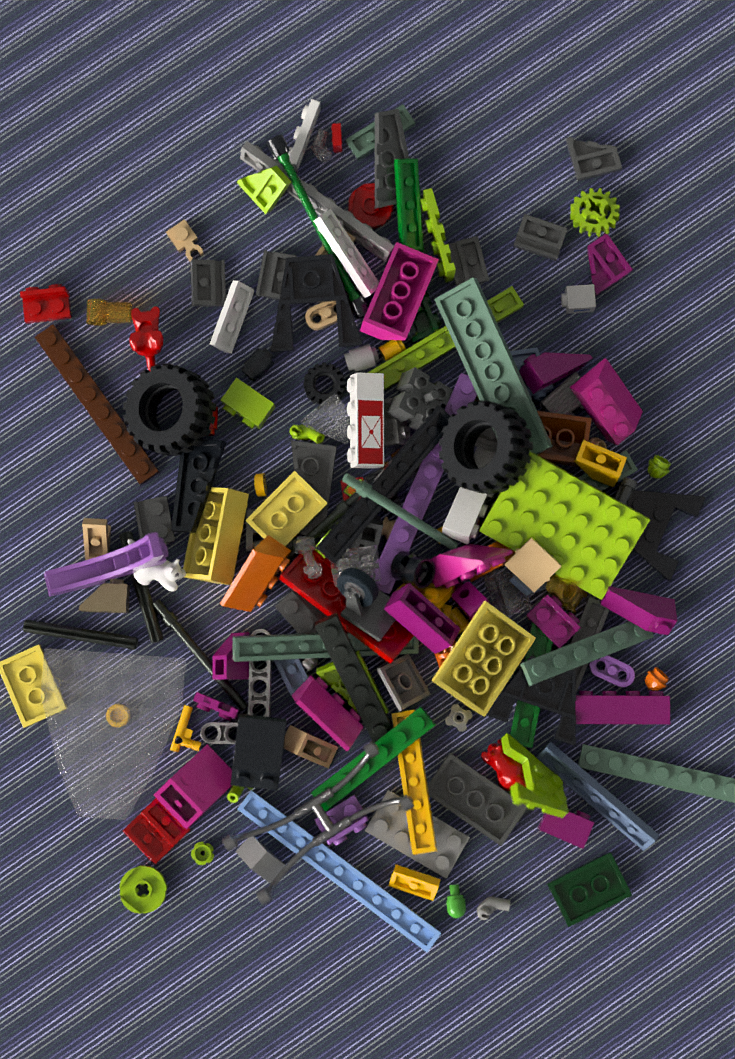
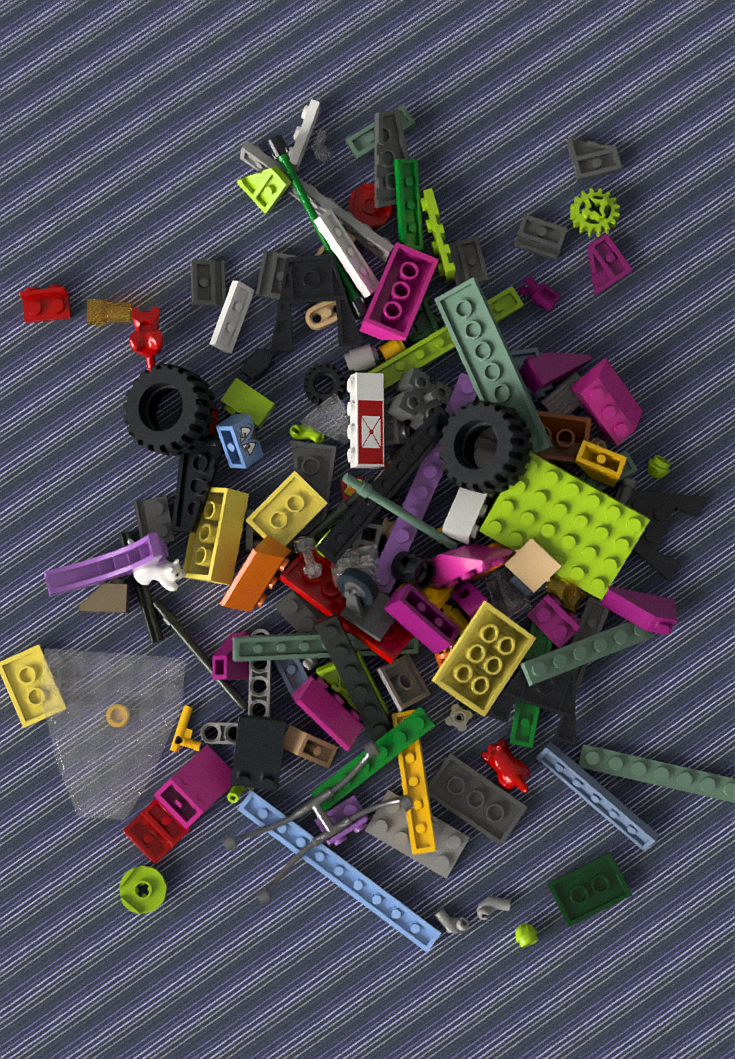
(80, 634): pearl dark grey axle -> none
(96, 404): reddish brown plate -> none
(96, 537): tan slope -> none
(184, 238): tan plate -> none
(196, 853): lime plate -> none
(207, 703): magenta wing -> none
(239, 441): none -> medium blue brick
(260, 484): yellow tile -> none
(260, 859): light grey slope -> none
(336, 137): red tile -> none
(414, 882): yellow plate -> none
(452, 925): none -> light grey arm
(455, 902): bright green cylinder -> none
(526, 935): none -> lime plate
(541, 294): none -> magenta plate
(542, 786): lime wing -> none
(571, 828): magenta brick -> none
(579, 299): light grey brick -> none
(611, 671): medium lavender plate -> none
(622, 709): magenta brick -> none
(656, 679): orange plate -> none

